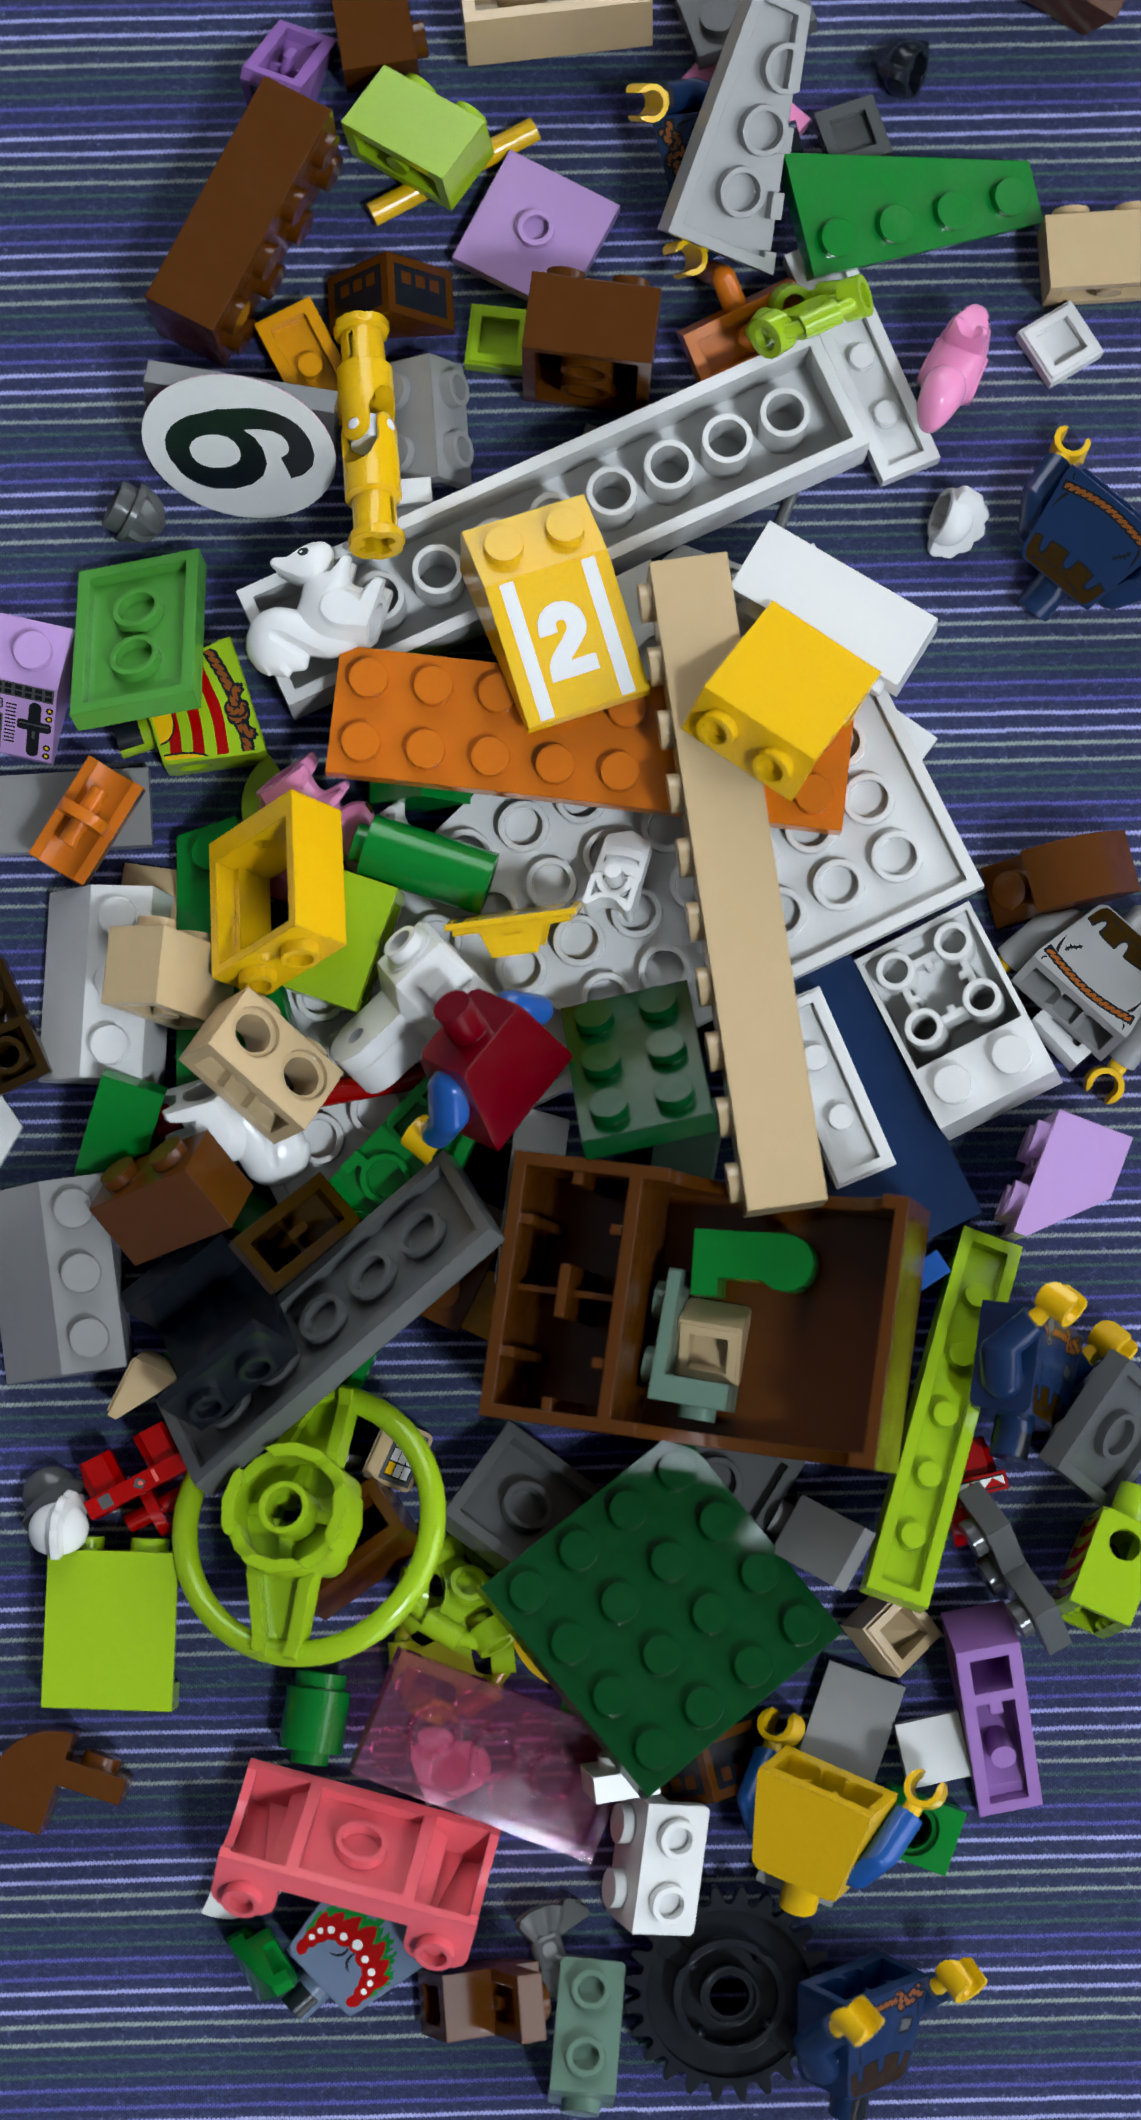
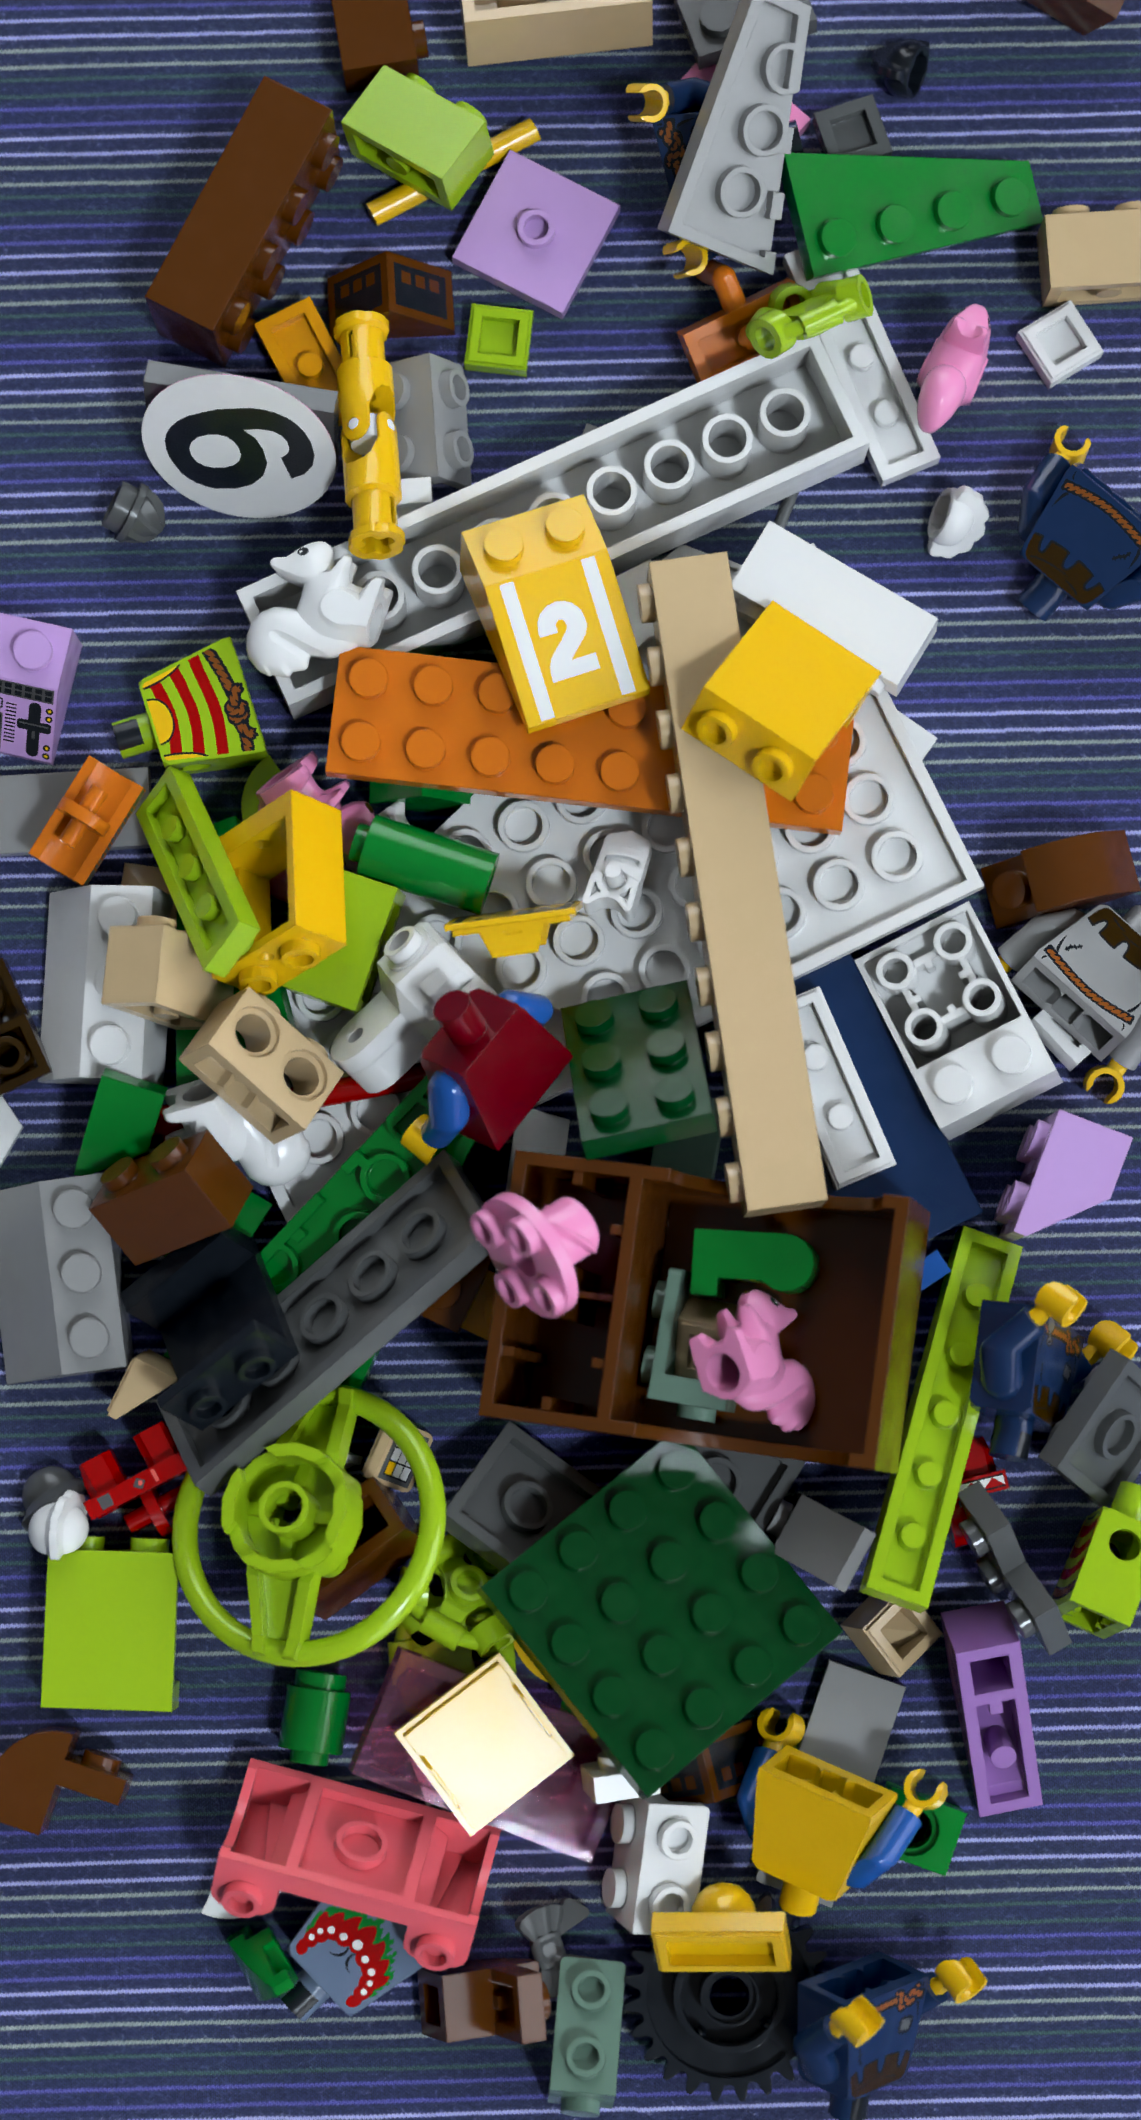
(139, 640): bright green plate -> none
(197, 872): none -> lime plate
(291, 57): medium lavender slope -> none
(294, 1234): dark brown slope -> none
(484, 1744): none -> piece
(536, 1250): none -> bright pink plate
(590, 340): reddish brown brick -> none
(721, 1935): none -> yellow tile
(750, 1364): none -> bright pink animal
(933, 1745): white tile -> none

